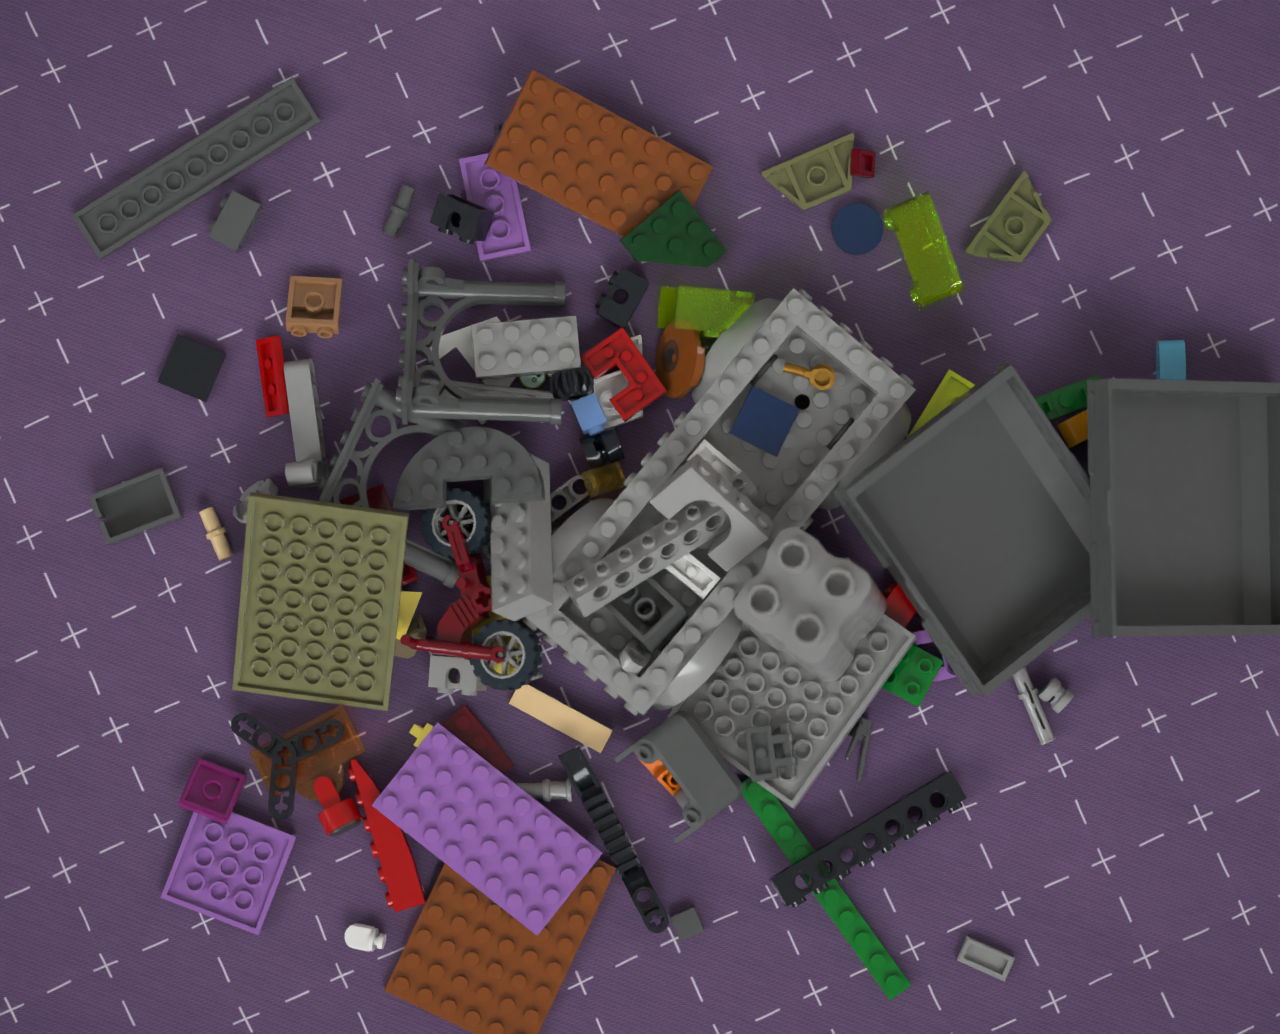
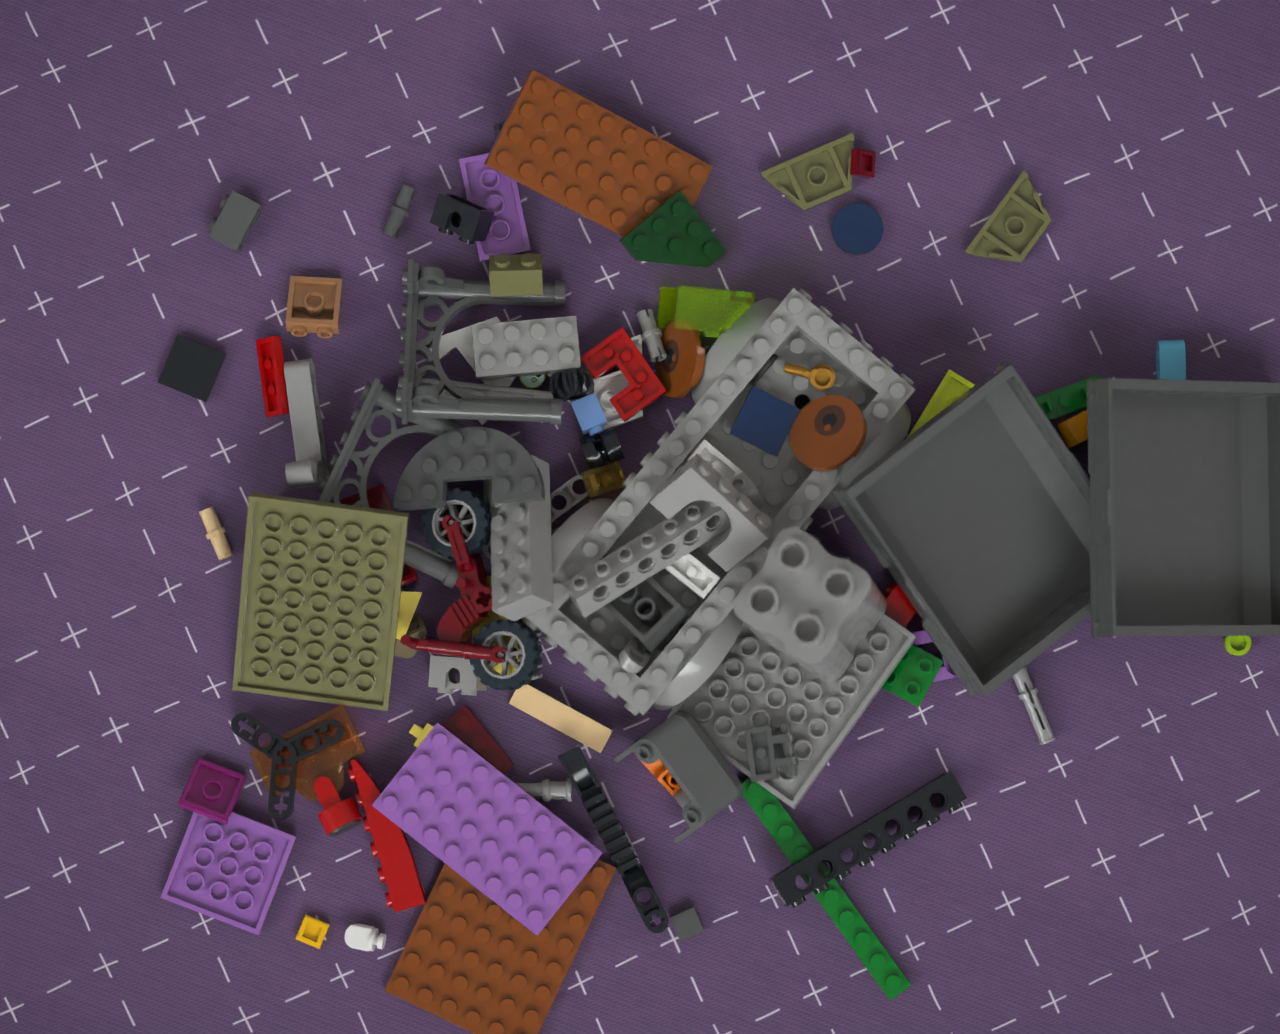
(136, 506): dark grey piece -> none
(196, 168): dark grey plate -> none
(266, 487): light grey tile -> none
(312, 931): none -> yellow tile
(516, 274): none -> olive slope
(621, 313): black brick -> none
(651, 335): none -> light grey pin
(828, 433): none -> dark orange tile
(860, 730): dark grey plant -> none
(924, 251): clear neon green windscreen -> none
(985, 958): light grey tile -> none
(1056, 695): light grey wheel -> none
(1237, 644): none -> lime tile

